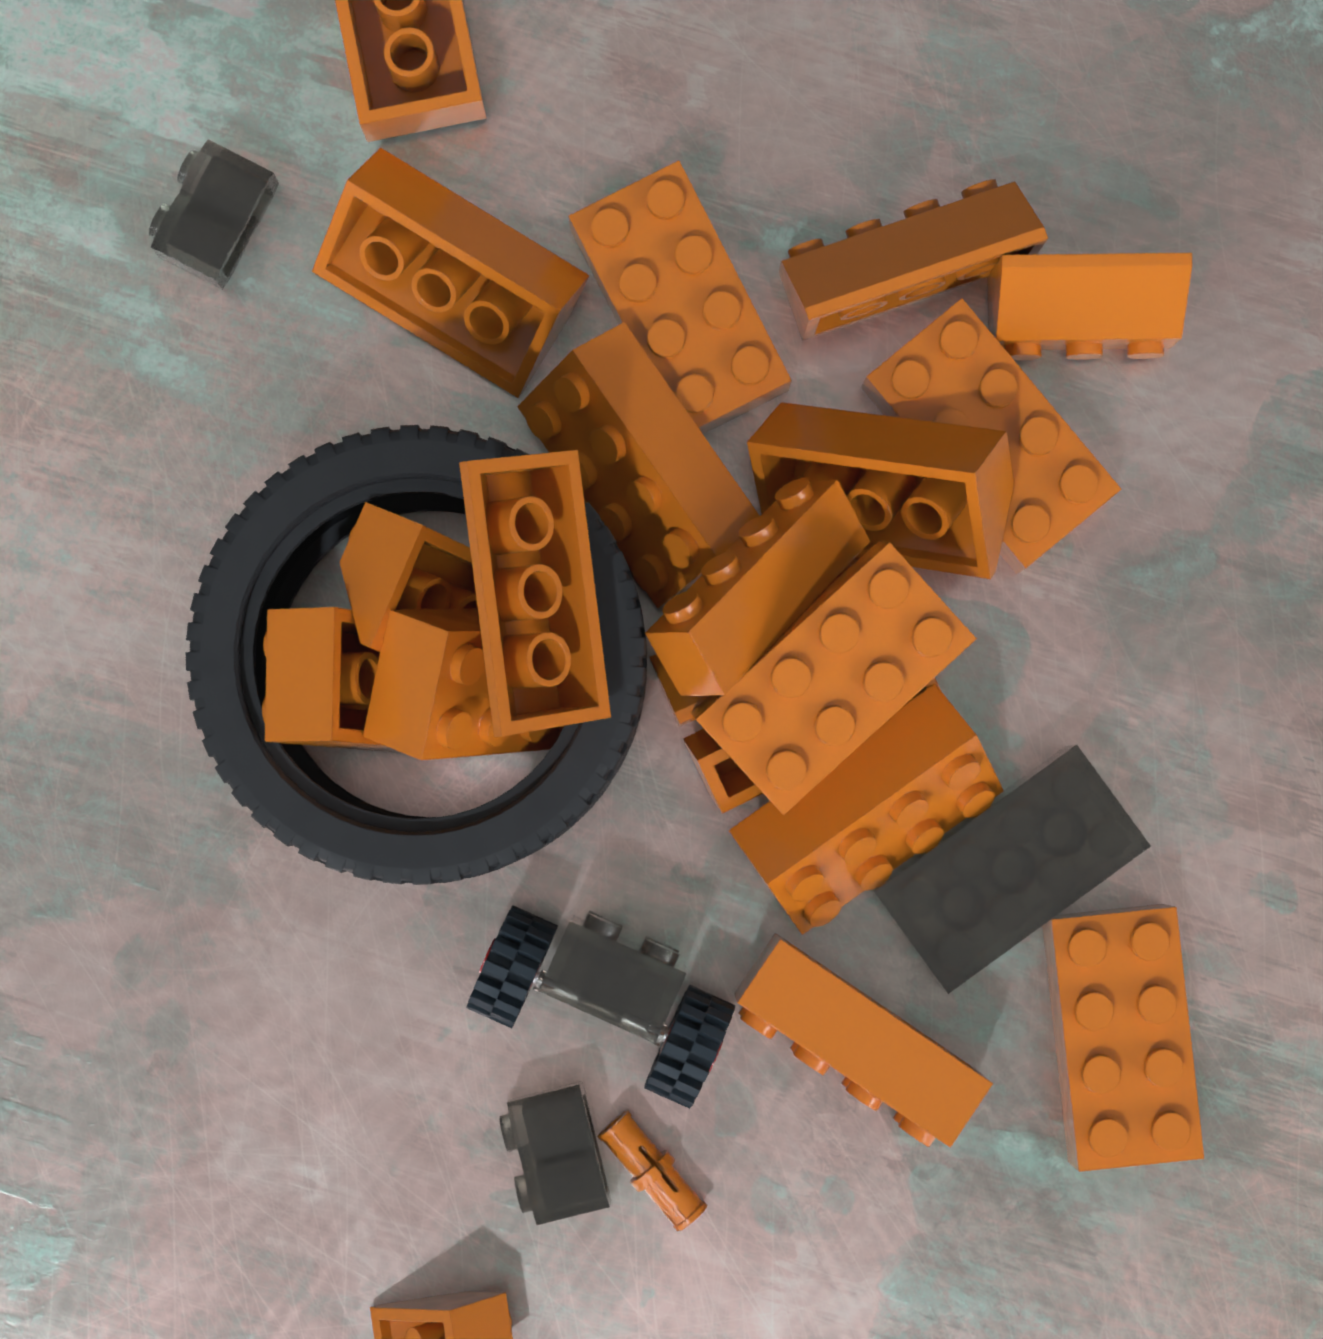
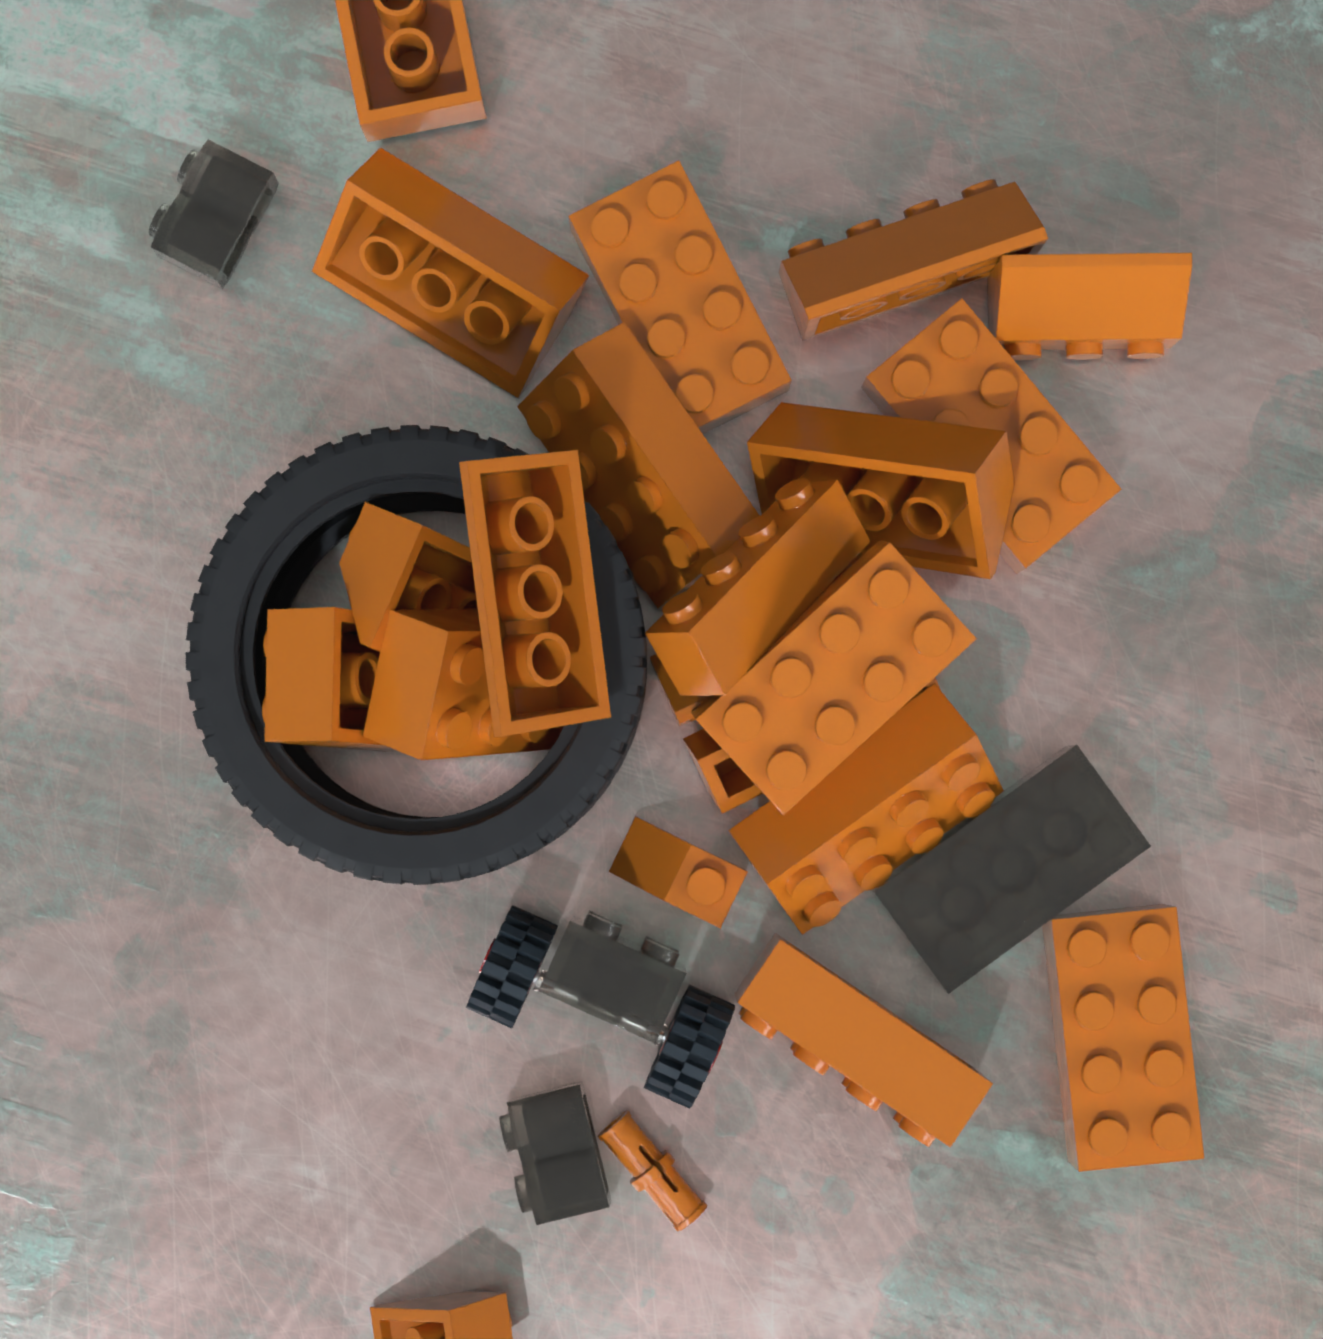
(678, 872): none -> orange slope

